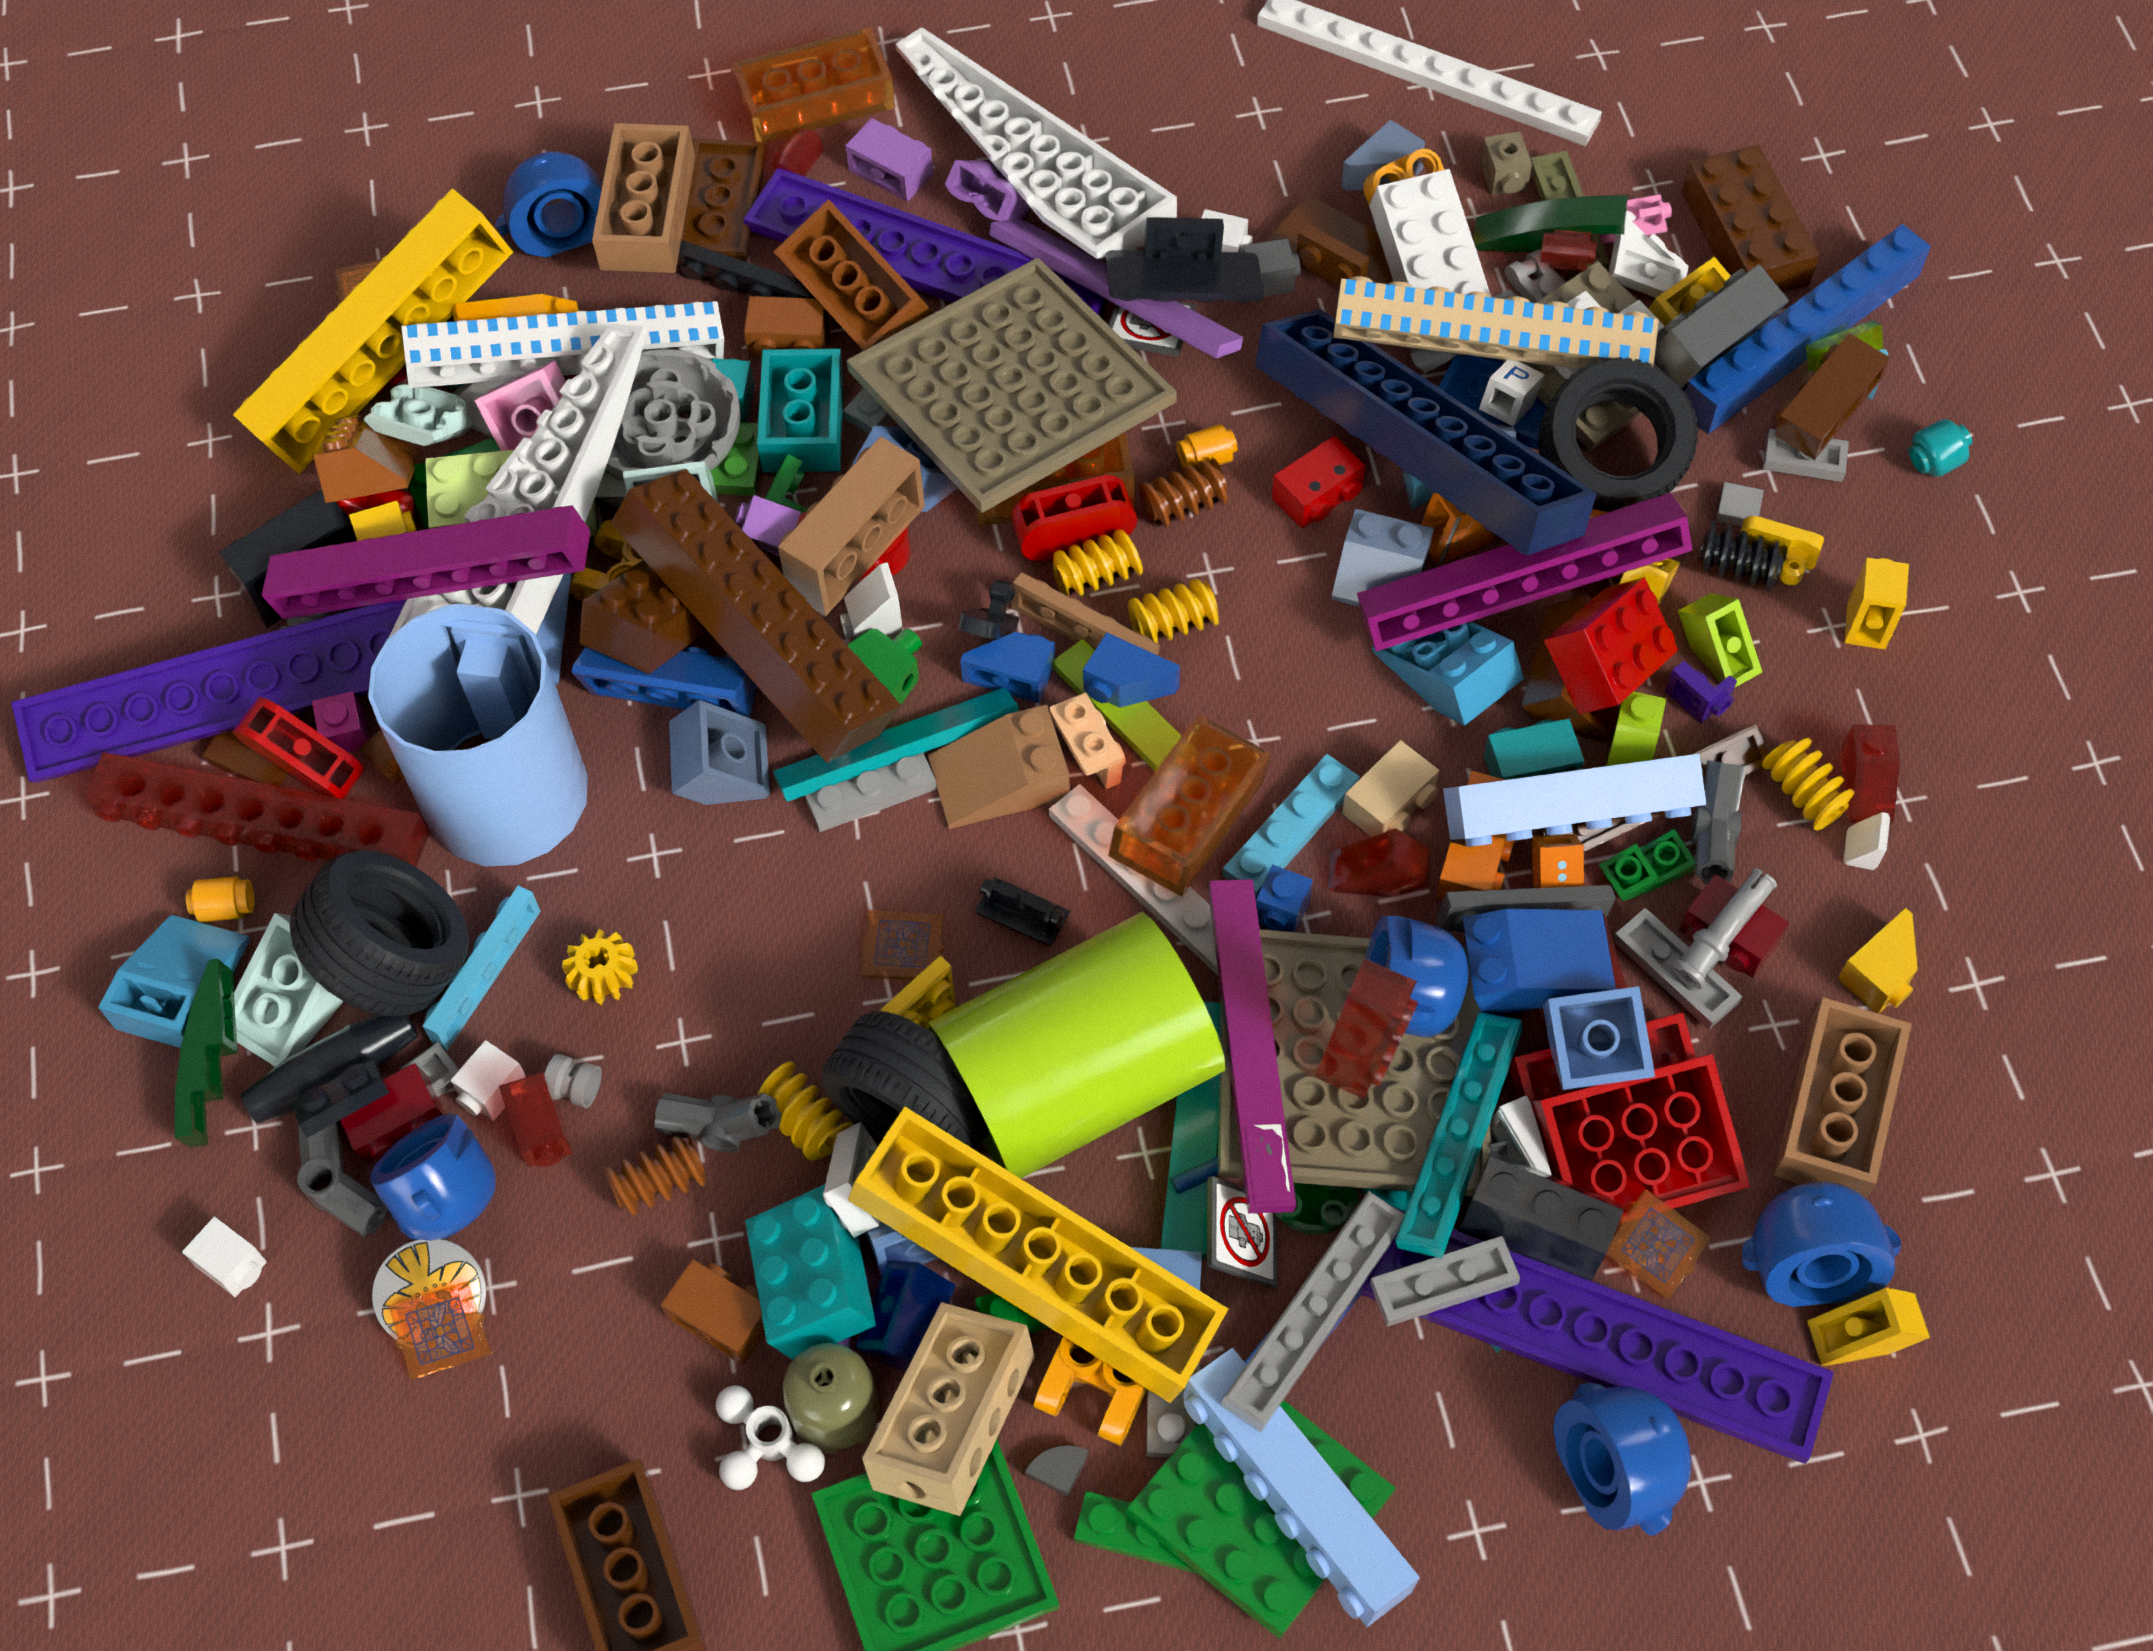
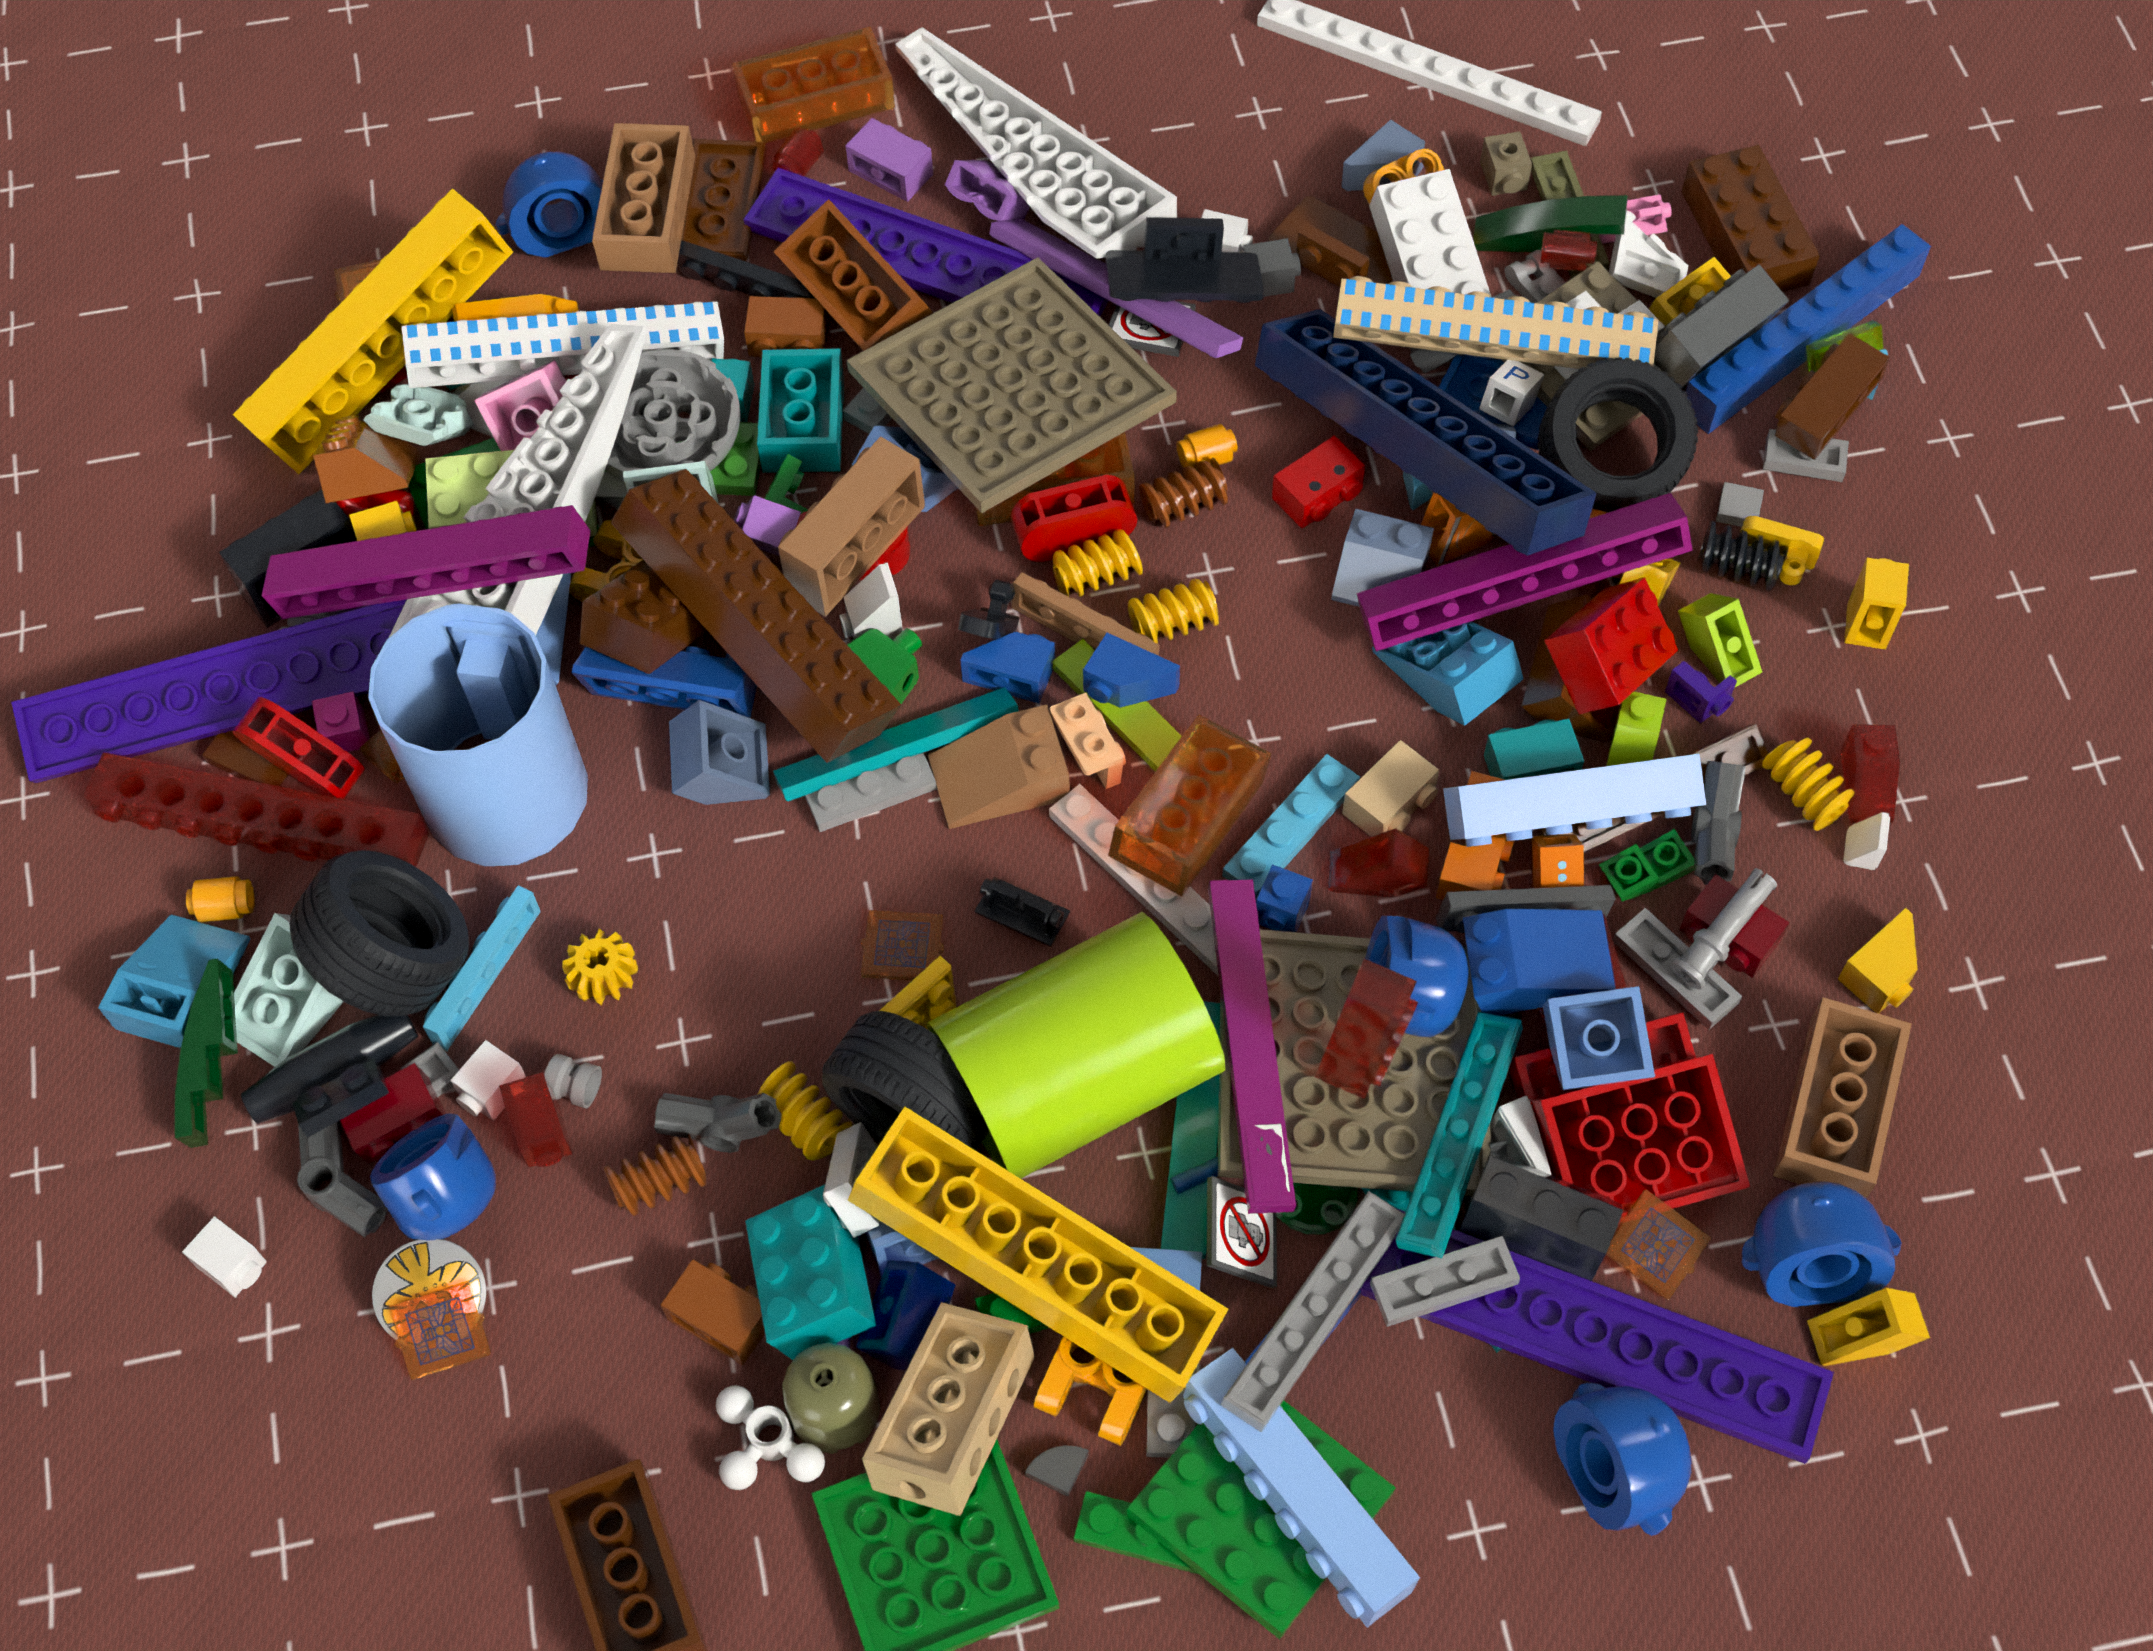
(1940, 448): teal head -> none

